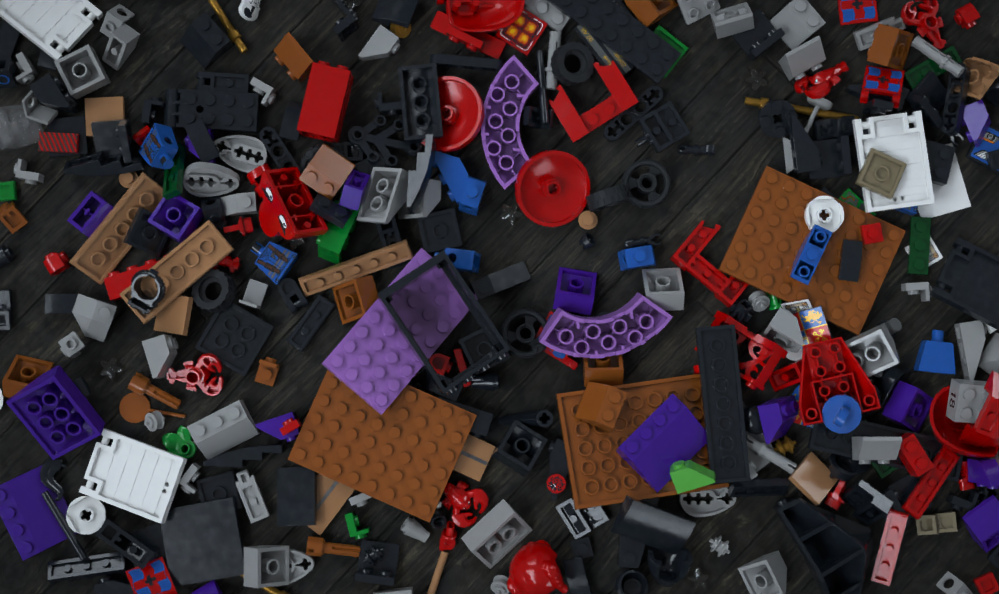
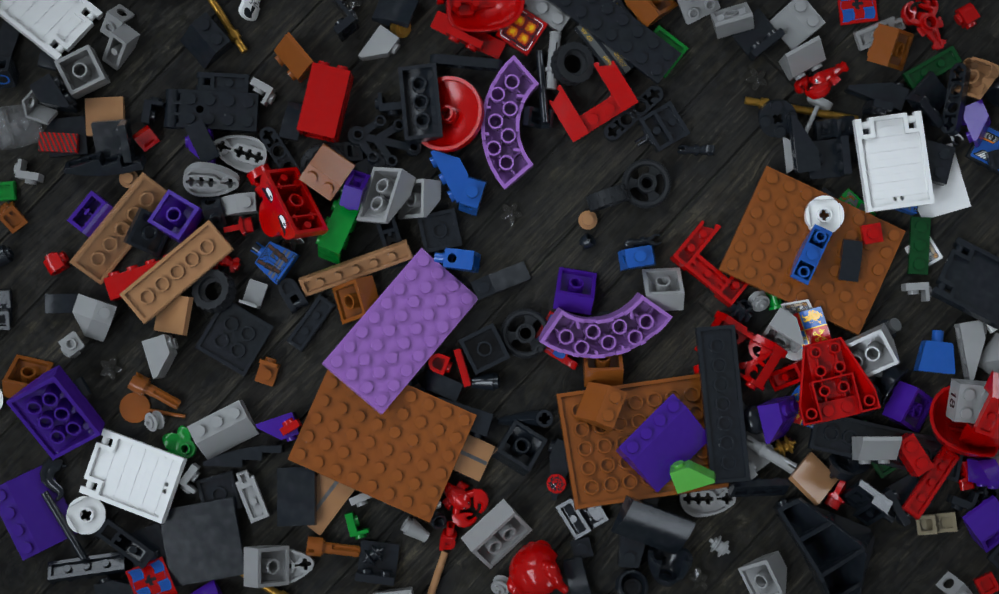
(26, 67): light grey bracket -> none
(139, 299): black piece -> none
(159, 147): blue torso -> none
(174, 176): dark green plate -> none
(199, 374): red animal -> none
(330, 211): black plate -> none
(419, 178): slope -> none
(499, 345): black door -> none
(552, 188): red dish -> none
(841, 413): blue tile -> none
(880, 173): dark tan tile -> none
(882, 82): red flag -> none
(889, 547): tile -> none
(943, 60): light grey pin -> none

